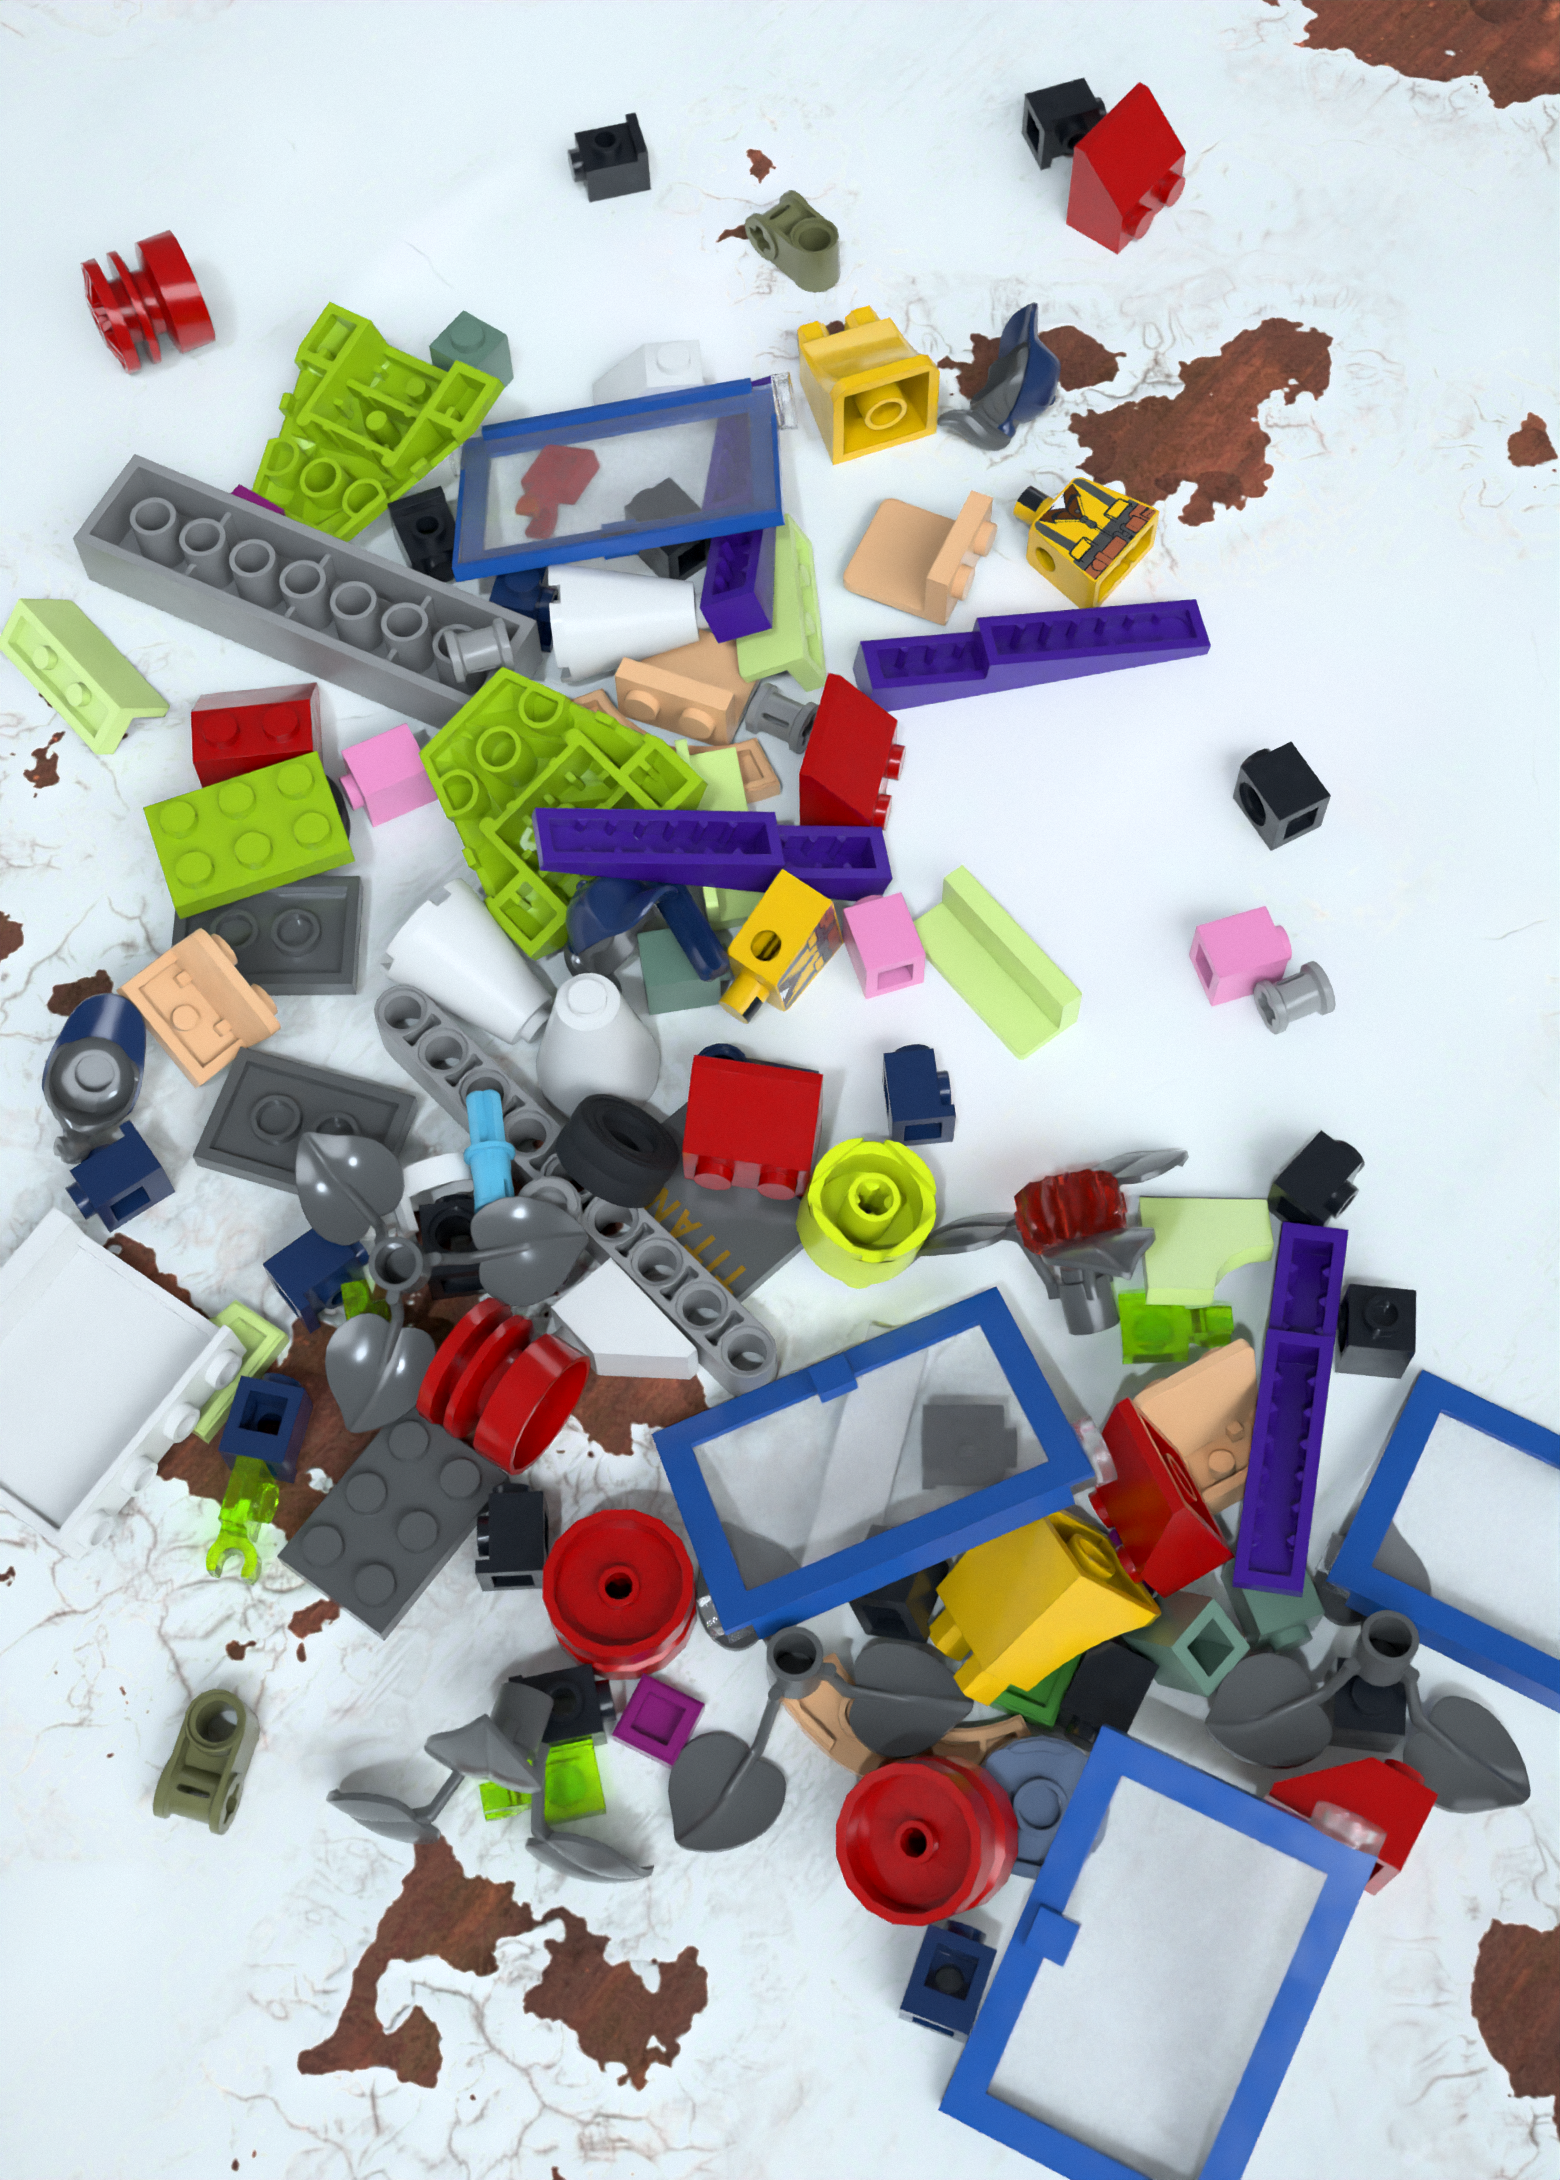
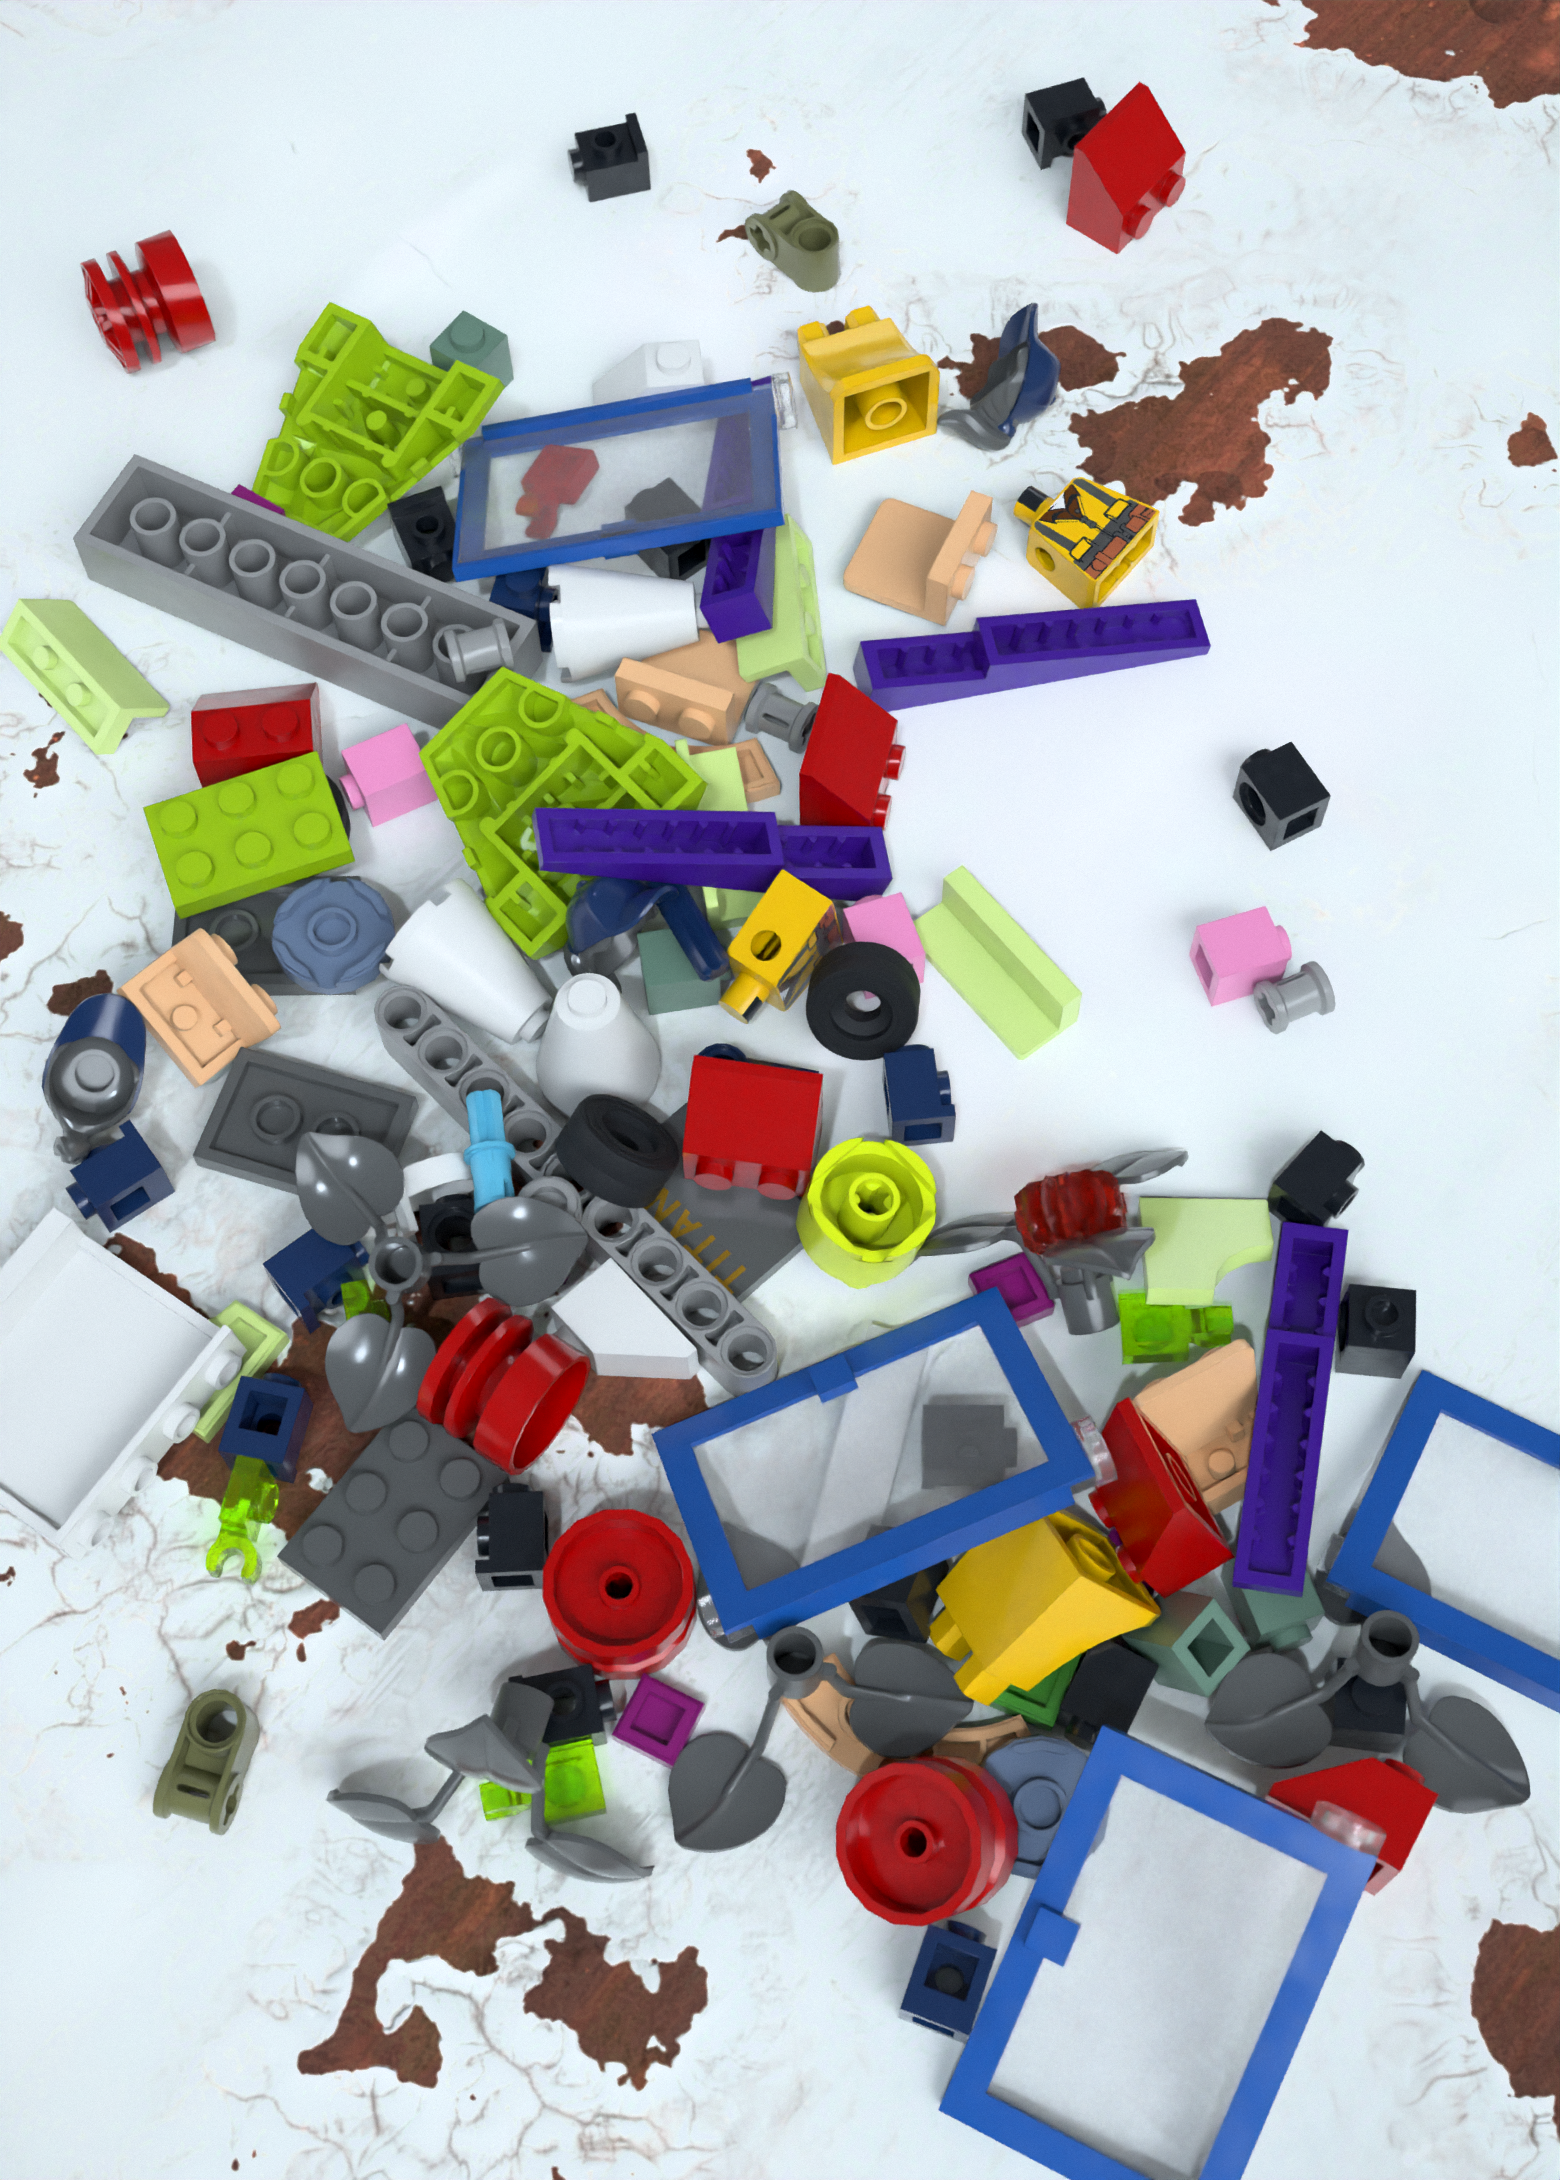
(333, 935): none -> sand blue tile
(870, 969): none -> black tyre
(1019, 1287): none -> magenta tile

